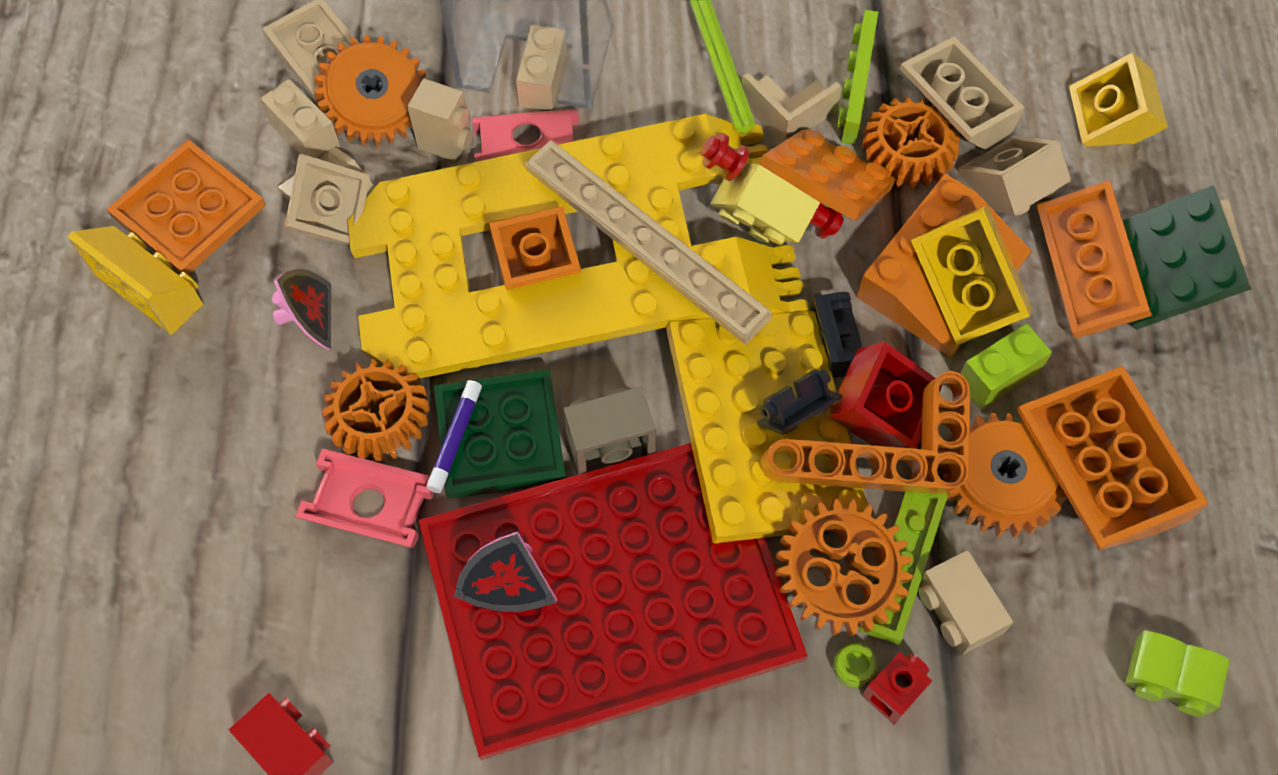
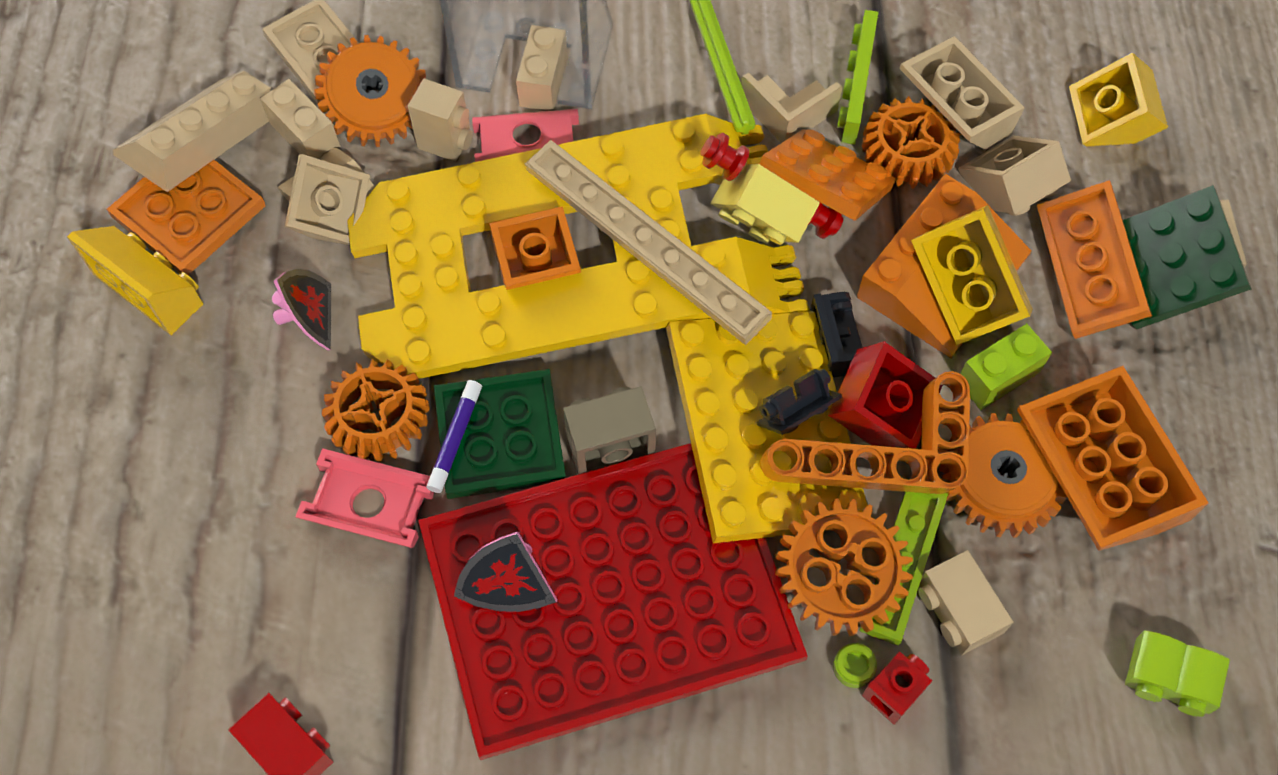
(197, 131): none -> tan slope

